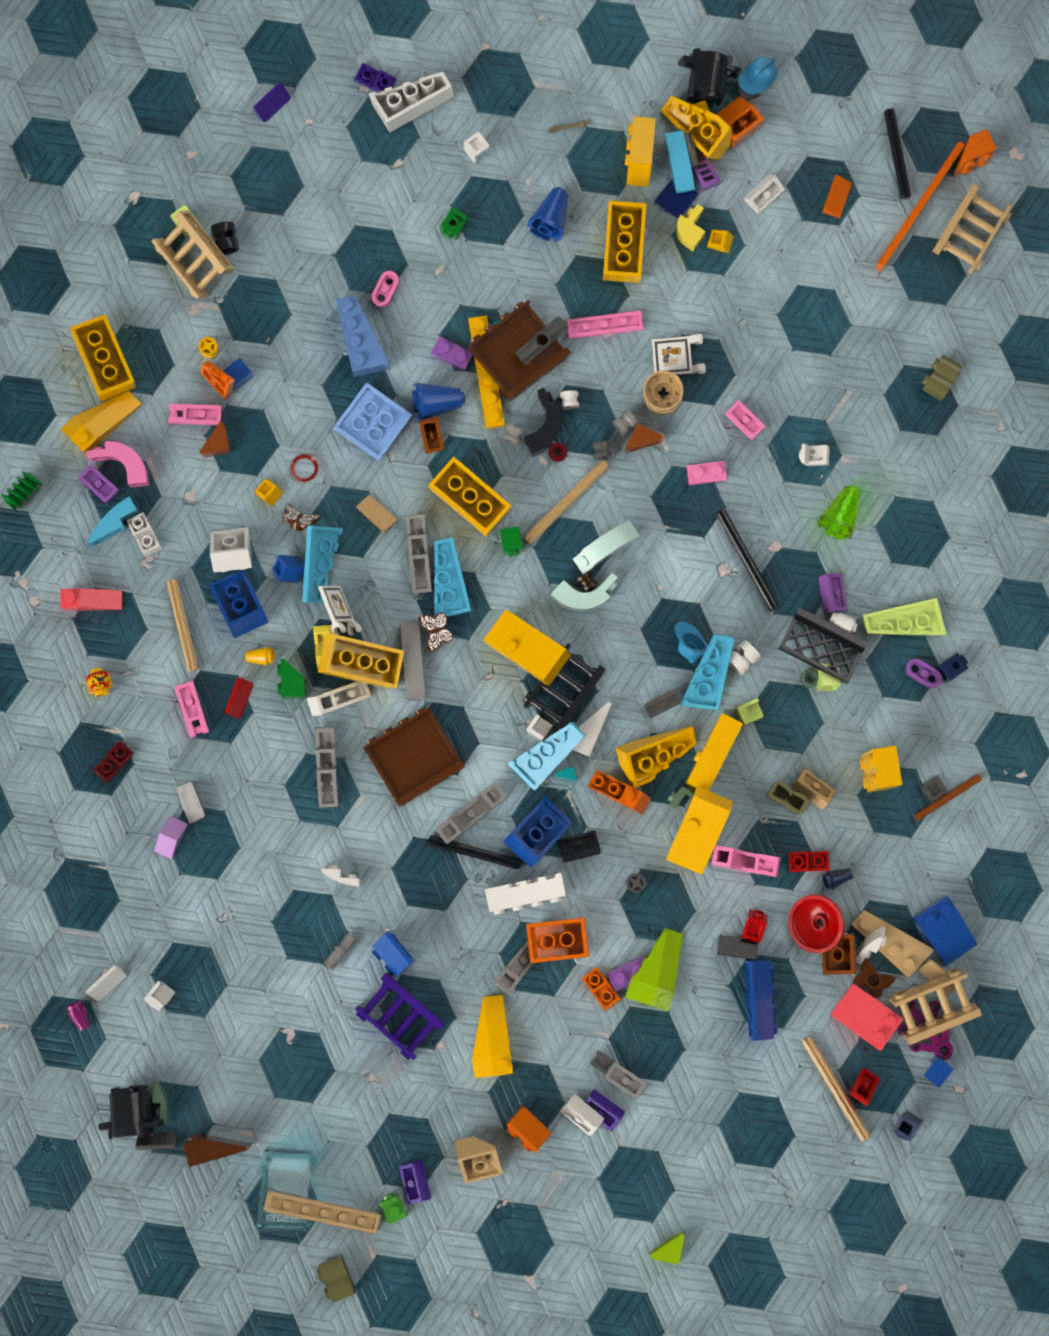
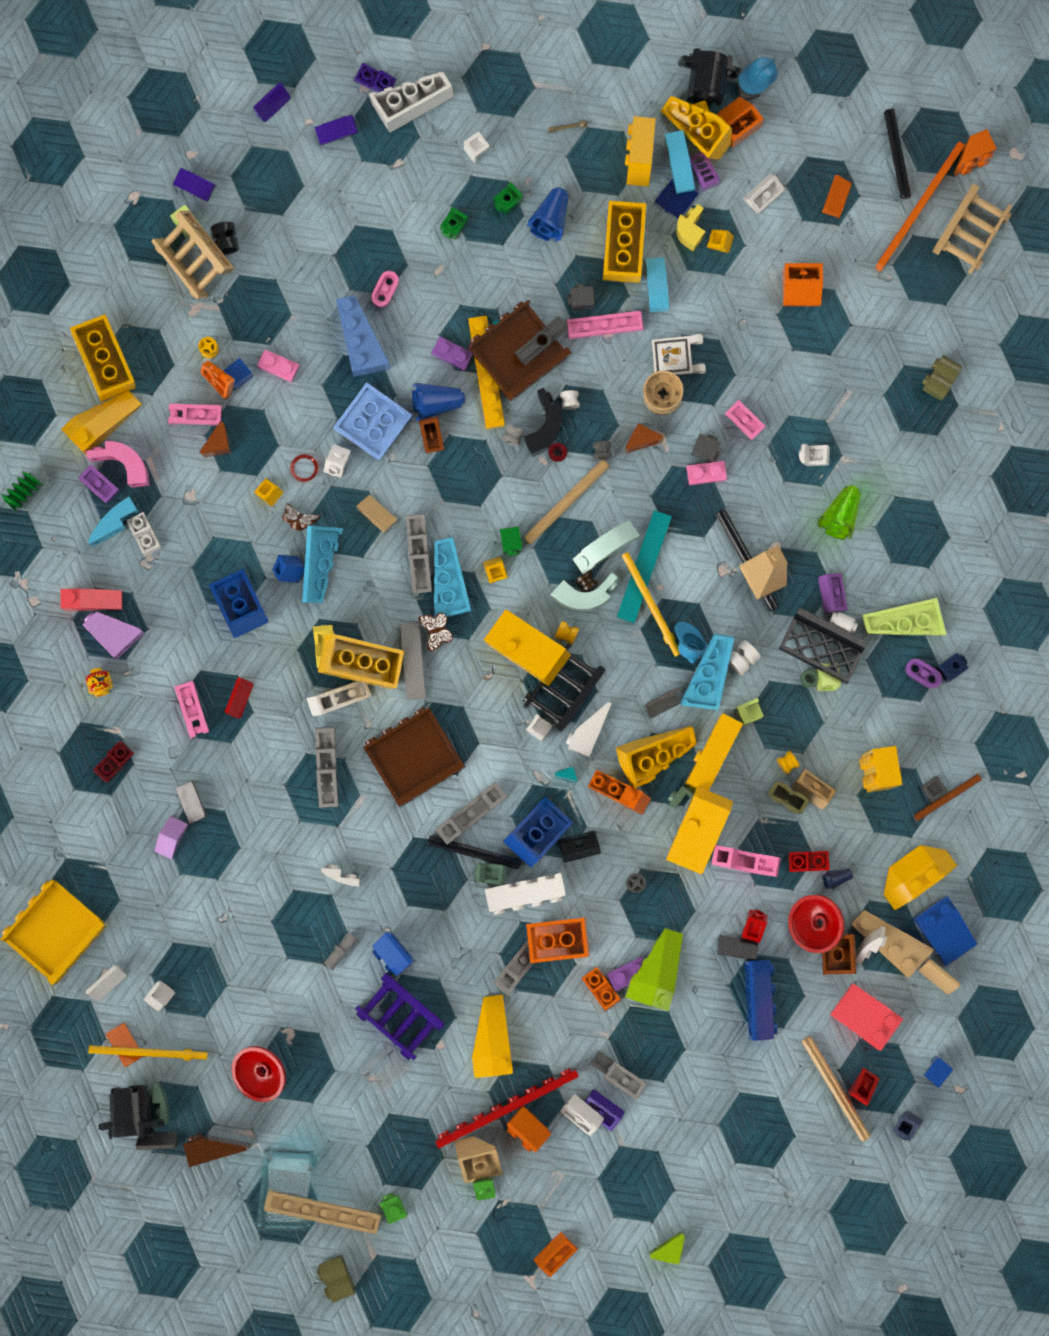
(53, 931): none -> yellow panel
(78, 1014): magenta cone -> none
(112, 633): none -> lavender slope
(122, 1037): none -> orange slope
(182, 625): tan axle -> none
(187, 1054): none -> yellow bar
(194, 184): none -> dark purple slope
(230, 550): white slope -> none
(253, 1079): none -> red dish
(261, 656): yellow cone -> none
(278, 366): none -> bright pink plate
(292, 682): green slope -> none
(336, 129): none -> dark purple slope
(336, 460): none -> white bracket
(338, 610): white flag -> none
(415, 1182): dark purple slope -> none
(470, 497): yellow brick -> none
(484, 1188): none -> bright green bracket
(490, 873): none -> sand green bracket
(495, 569): none -> yellow slope
(498, 1111): none -> red plate
(508, 206): none -> green brick
(541, 760): medium azure wing -> none
(555, 1254): none -> orange slope
(566, 632): none -> yellow wheel
(581, 298): none -> dark grey brick
(625, 422): light grey wheel -> none
(645, 564): none -> teal tile
(657, 285): none -> medium azure slope
(669, 637): none -> yellow bar
(691, 150): dark grey piece -> none
(706, 448): none -> dark grey brick
(766, 572): none -> tan slope
(787, 762): none -> yellow wheel
(802, 284): none -> orange slope
(872, 979): reddish brown animal -> none
(916, 874): none -> yellow wedge
(938, 1042): magenta plant -> none
(949, 1018): tan fence -> none

